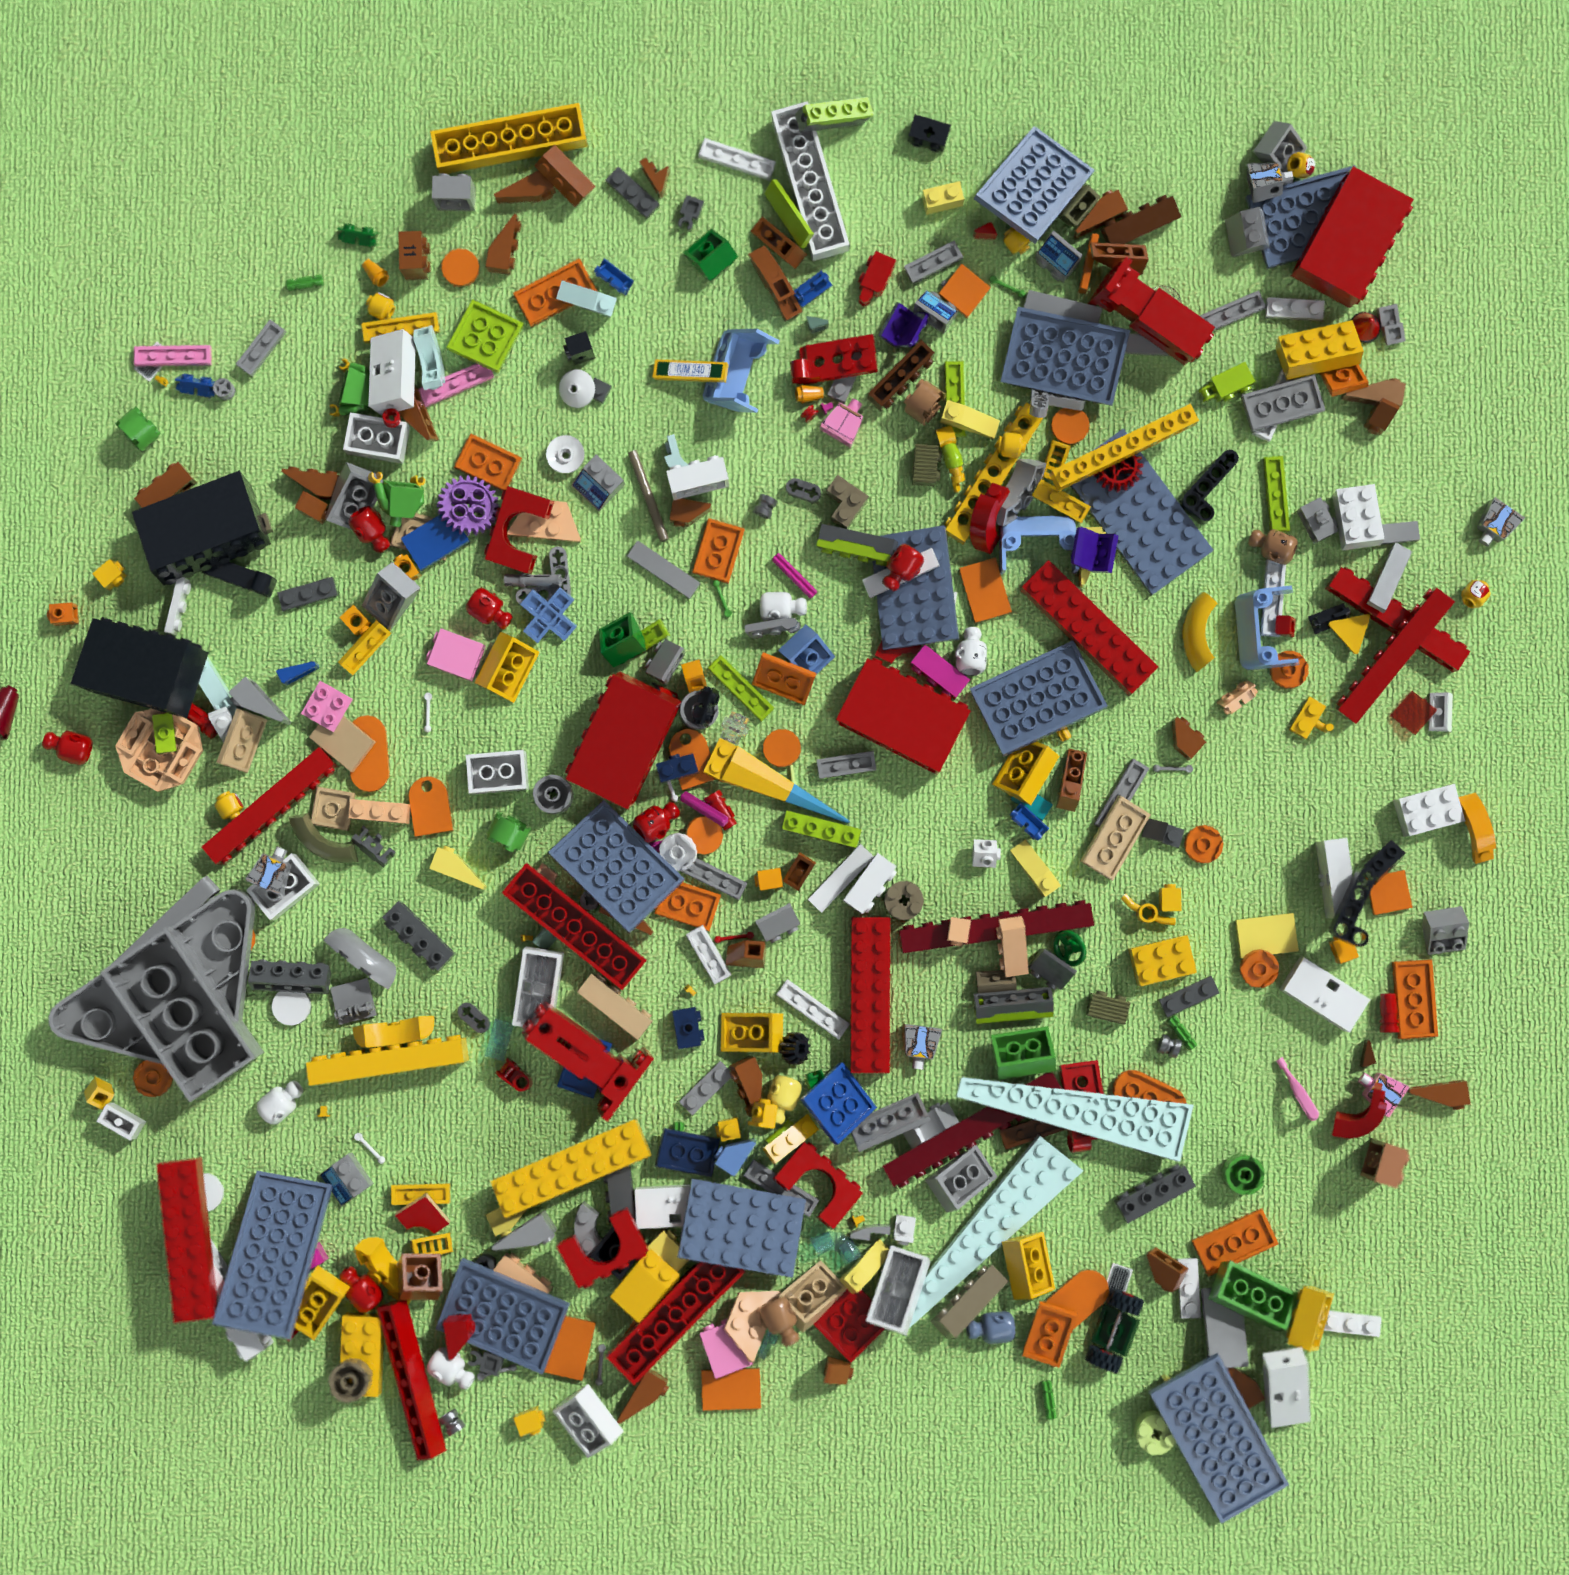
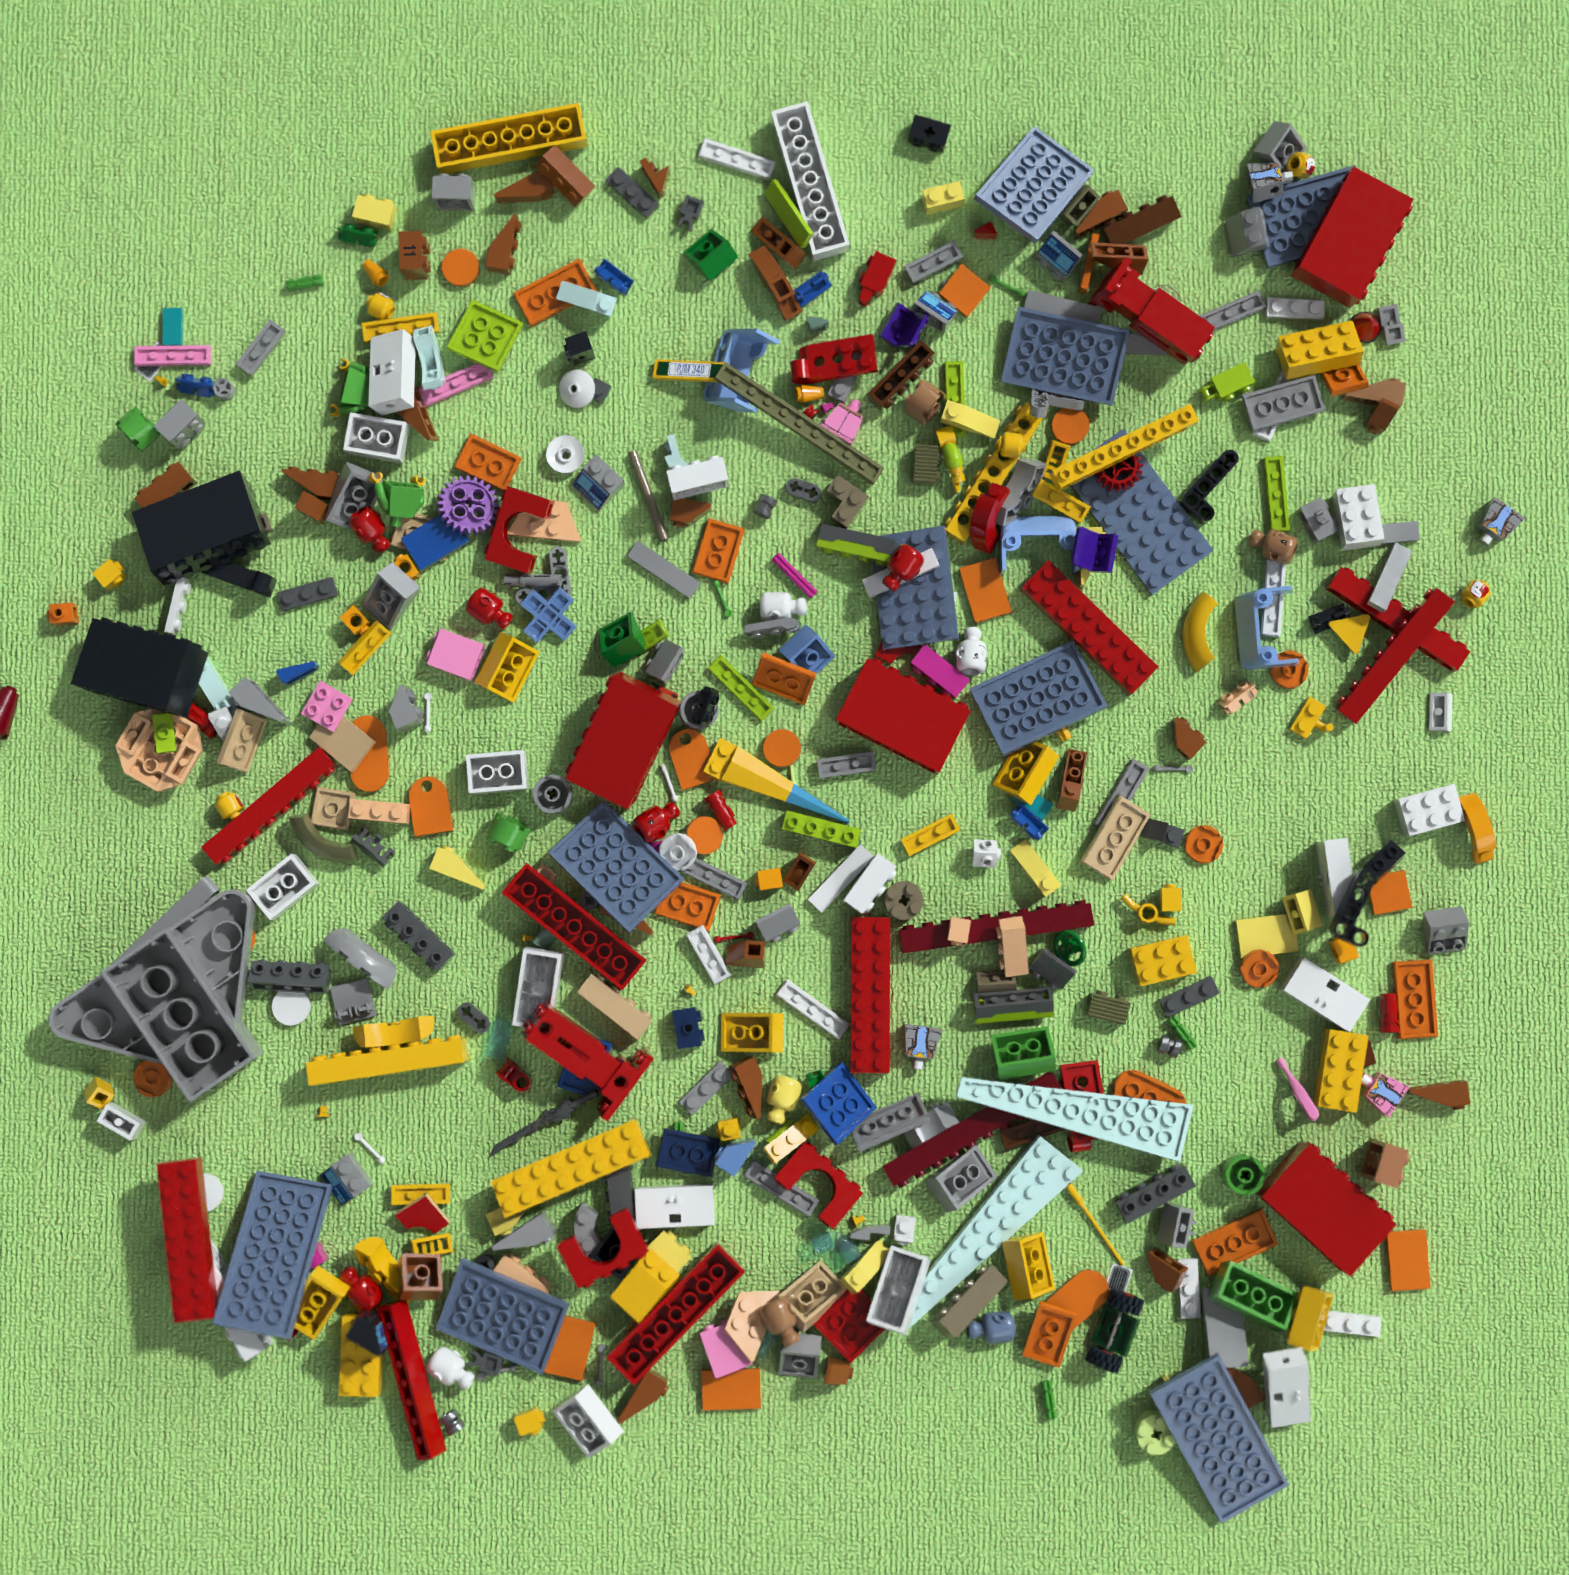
(69, 746): red piece -> none
(172, 327): none -> teal tile
(180, 424): none -> light grey brick
(271, 872): torso -> none
(279, 1102): white piece -> none
(339, 1380): dark tan brick -> none
(368, 1333): none -> black slope
(374, 212): none -> light yellow brick
(391, 424): red bush -> none
(404, 710): none -> light grey slope
(457, 1332): red slope -> none
(549, 1116): none -> dark grey sword
(677, 768): dark blue brick -> none
(694, 675): light orange brick -> none
(704, 808): dark pink axle -> none
(734, 728): clear brick -> none
(741, 1228): sand blue plate -> none
(764, 1114): yellow brick -> none
(795, 1048): black gear -> none
(799, 423): none -> olive plate
(801, 1357): none -> light grey slope
(834, 114): lime piece -> none
(930, 834): none -> yellow plate
(1016, 241): yellow head -> none
(1079, 1201): none -> yellow piece
(1175, 1225): none -> light grey brick
(1285, 625): red slope -> none
(1302, 911): none -> light yellow brick
(1326, 1207): none -> red brick
(1340, 1070): none -> yellow brick
(1362, 1123): red arch -> none
(1408, 1260): none -> orange tile
(1413, 713): clear red piece -> none

